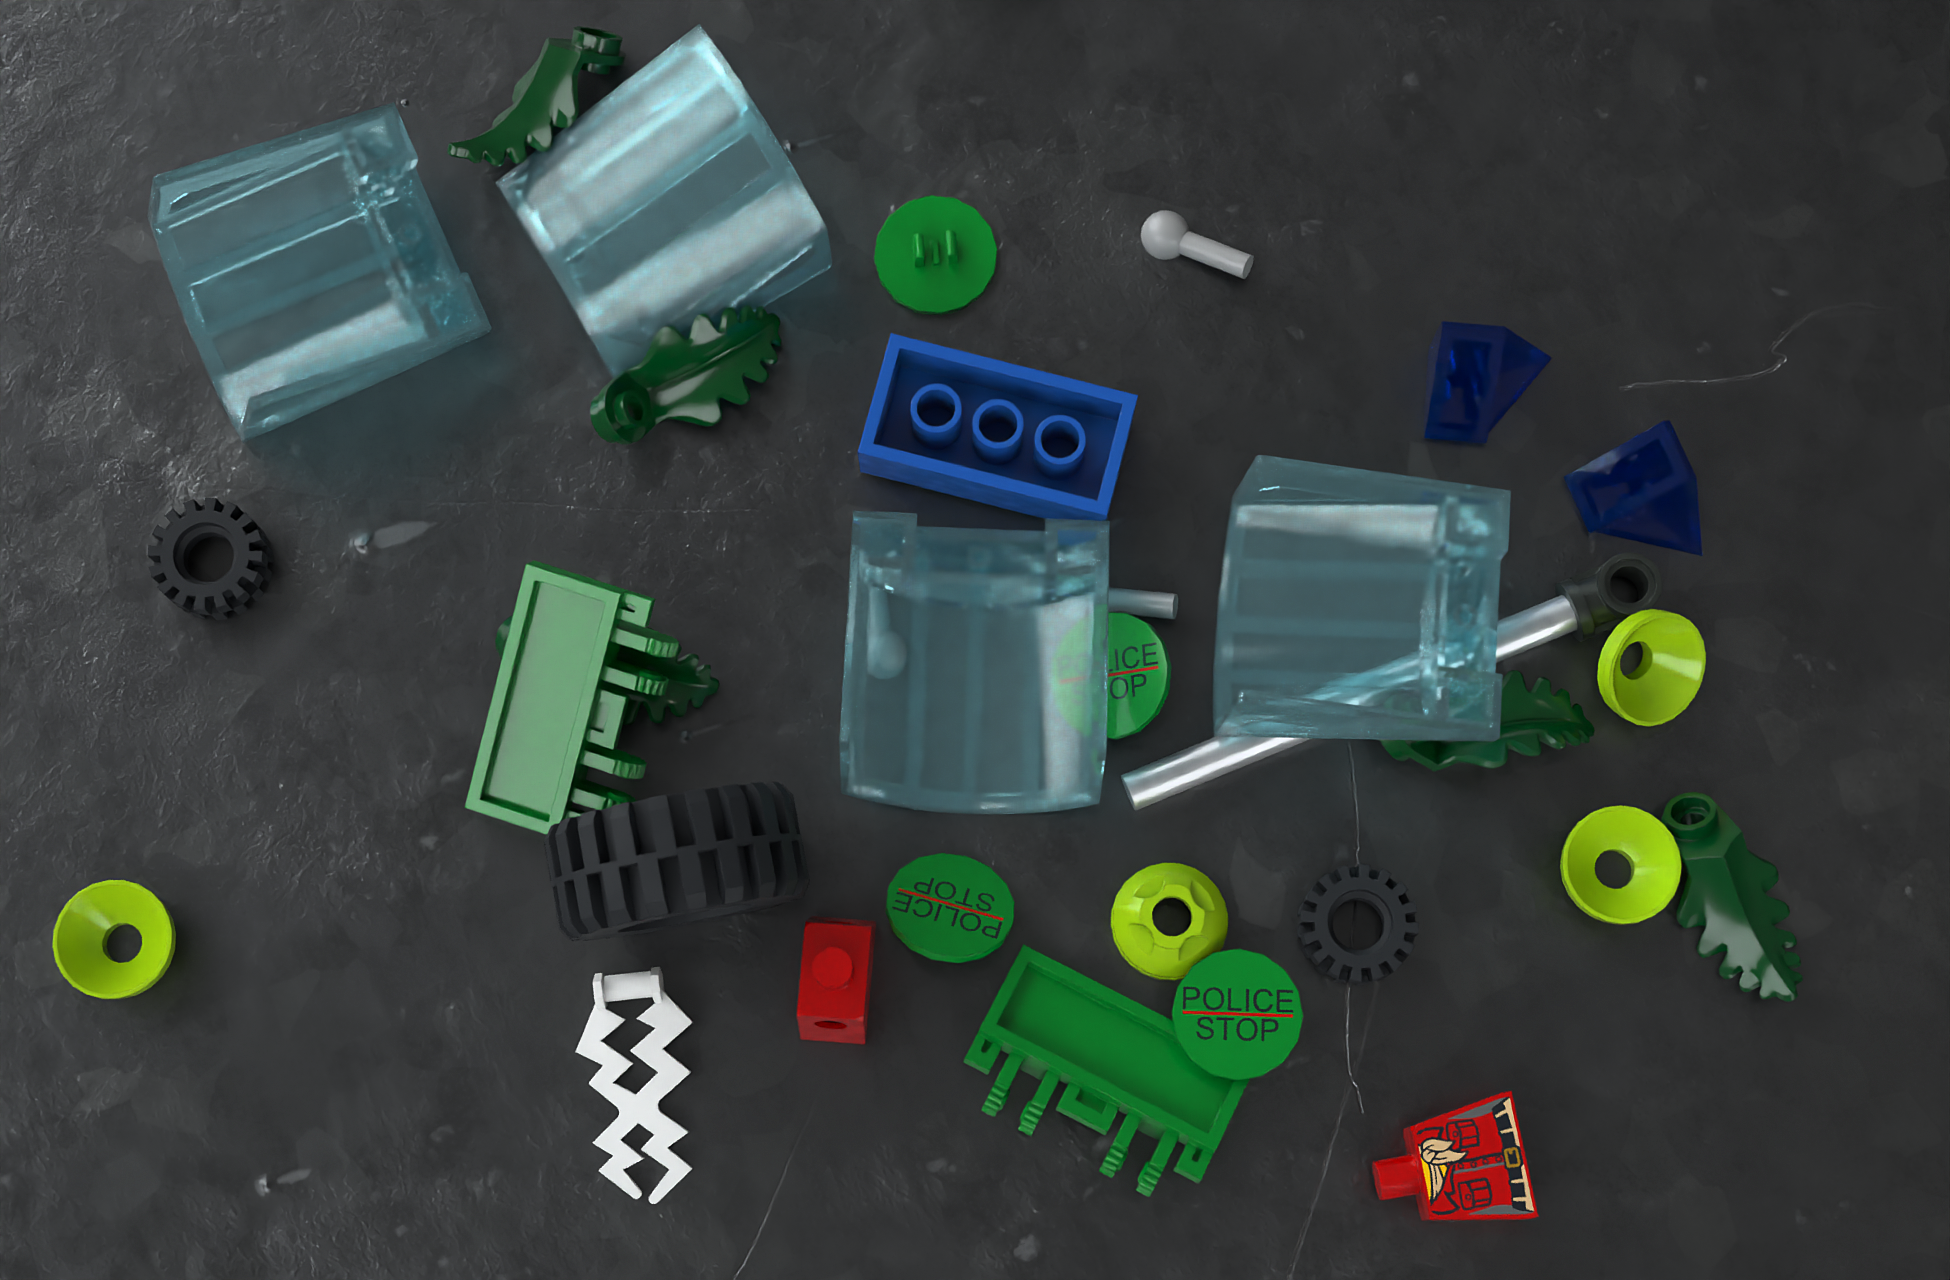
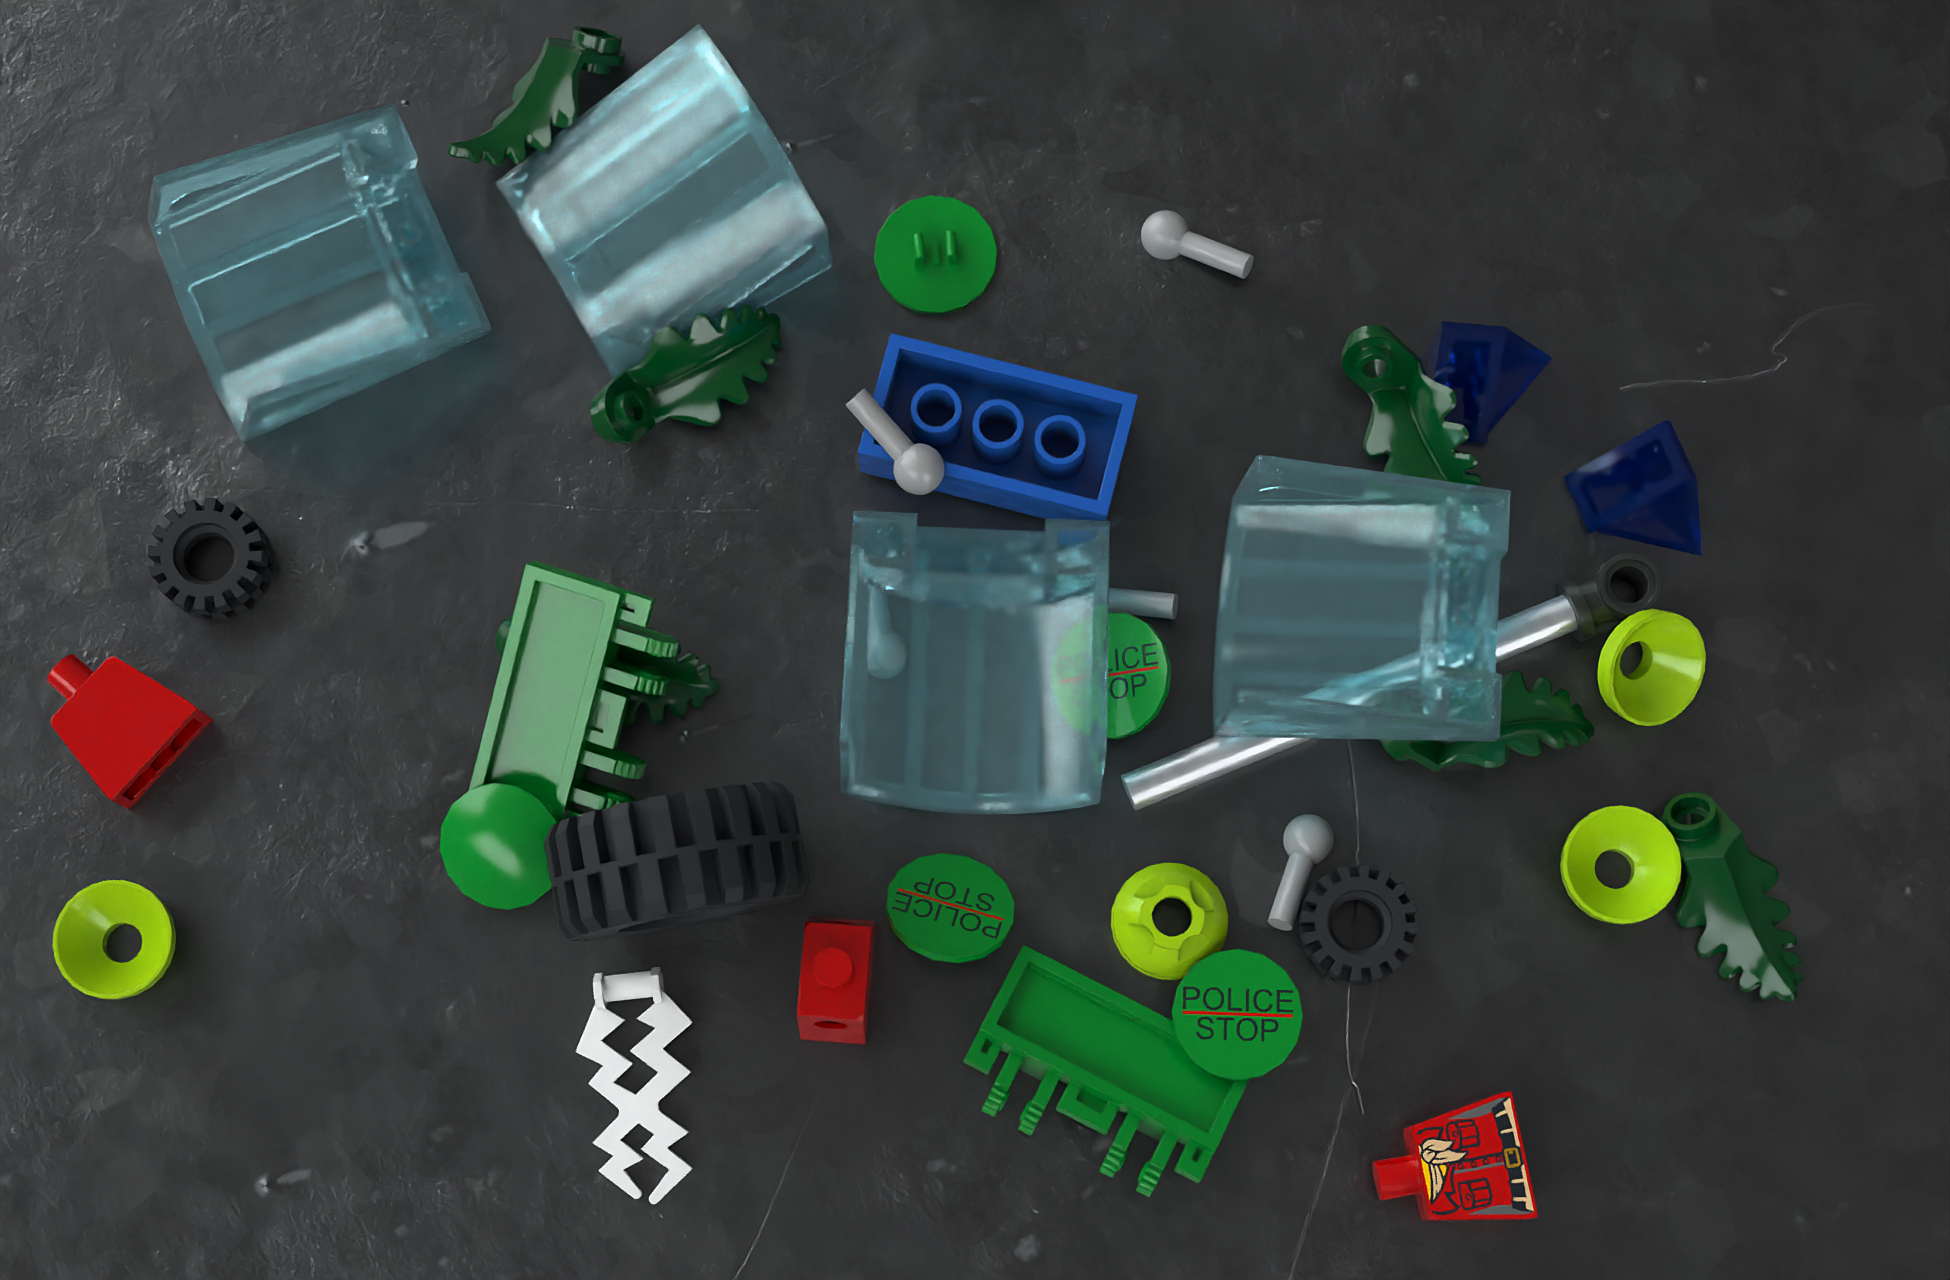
(121, 724): none -> red torso
(497, 845): none -> green dish
(916, 466): none -> light grey bar
(1307, 842): none -> light grey bar
(1406, 409): none -> dark green plant

